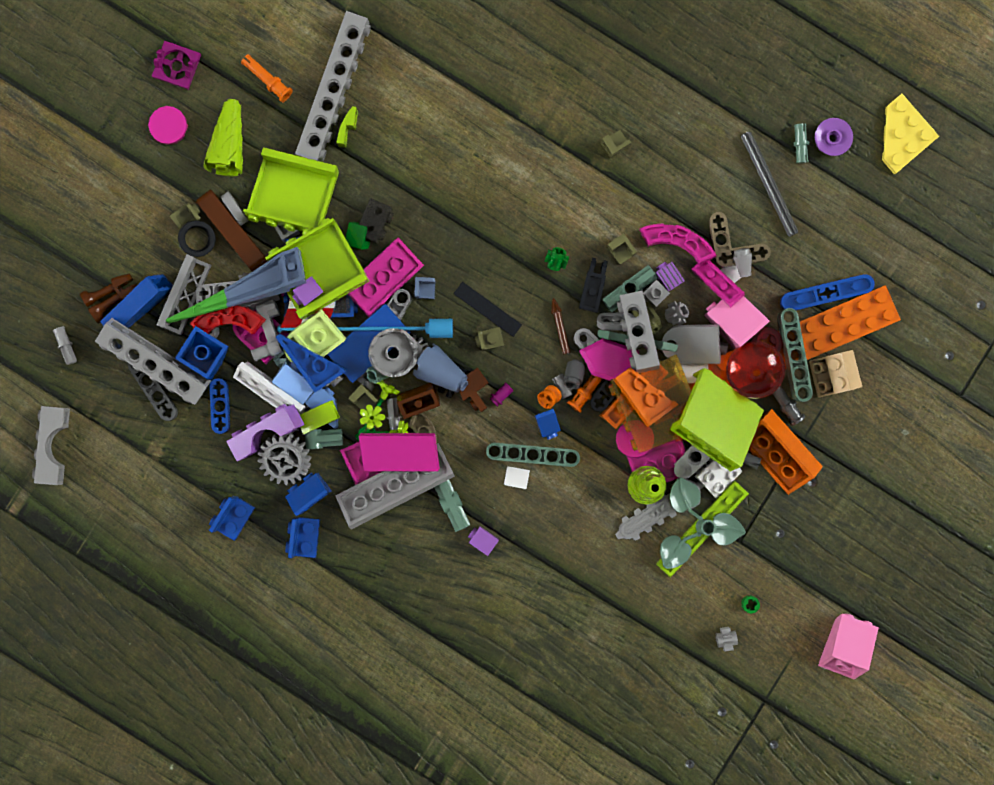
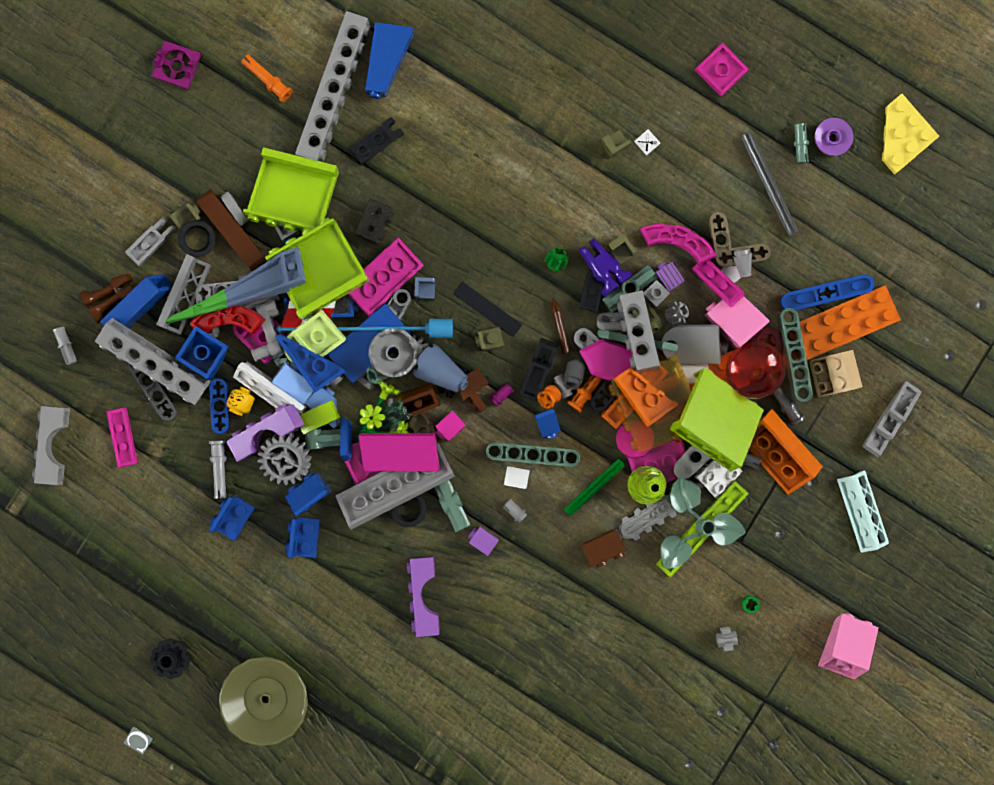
(122, 437): none -> dark pink tile
(138, 740): none -> light grey sticker
(149, 242): none -> light grey hinge
(168, 125): dark pink tile -> none
(178, 655): none -> black plant
(218, 458): none -> light grey pin
(226, 142): lime cone -> none
(240, 401): none -> yellow head
(249, 715): none -> olive dish
(307, 292): medium lavender brick -> none
(346, 440): none -> blue tile
(349, 122): lime slope -> none
(356, 235): green panel -> none
(363, 397): olive panel -> none
(376, 141): none -> black plate
(387, 53): none -> blue slope
(401, 409): none -> clear green tile
(410, 523): none -> black tyre
(426, 621): none -> medium lavender arch
(449, 426): none -> dark pink brick
(515, 511): none -> light grey pin
(538, 369): none -> black slope
(594, 487): none -> green axle
(602, 265): none -> dark purple piece
(604, 547): none -> reddish brown brick
(647, 142): none -> white sticker
(722, 69): none -> dark pink tile
(861, 513): none -> light aqua fence
(892, 418): none -> light grey slope

